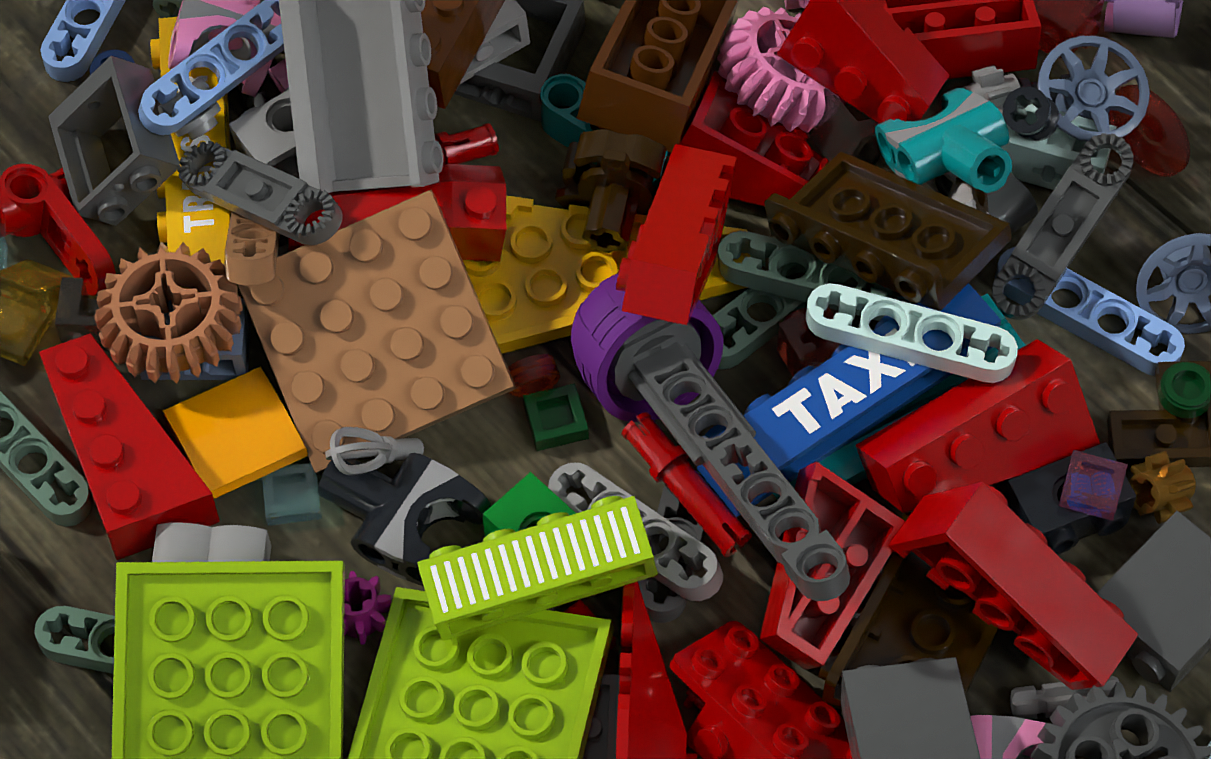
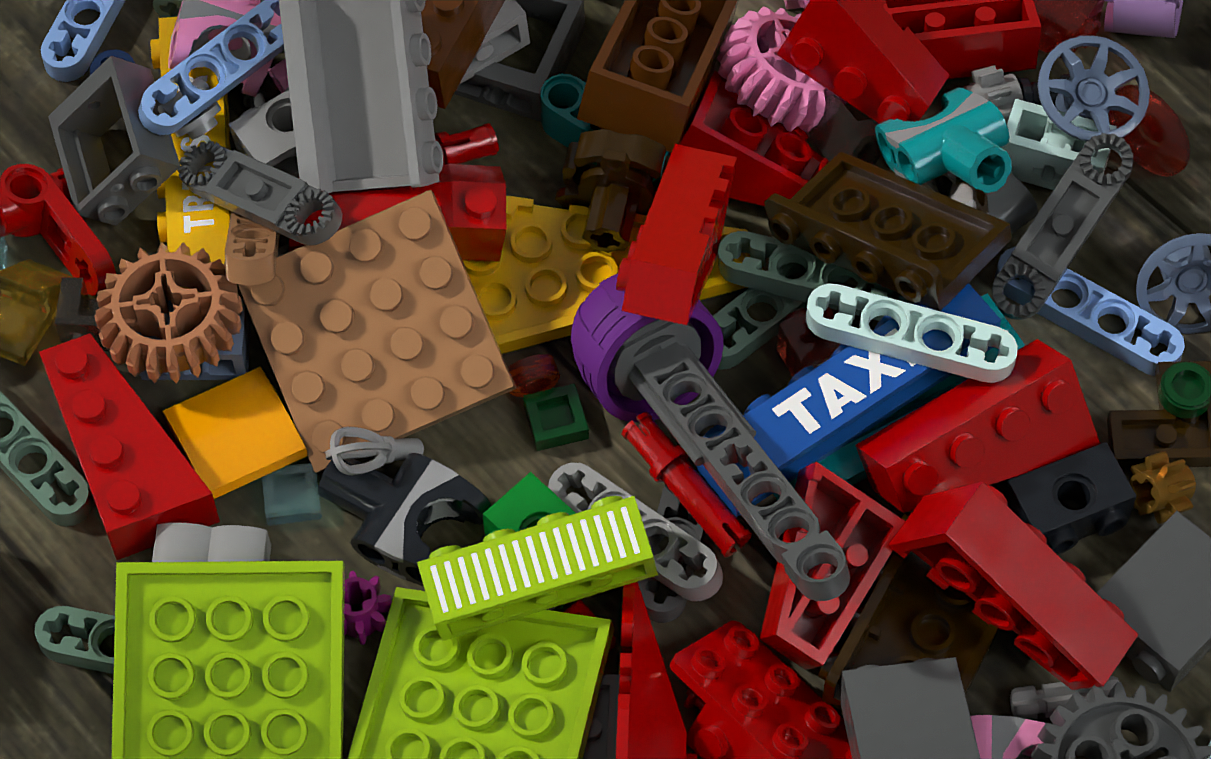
(1015, 113): black bush -> none
(1093, 485): clear pink tile -> none

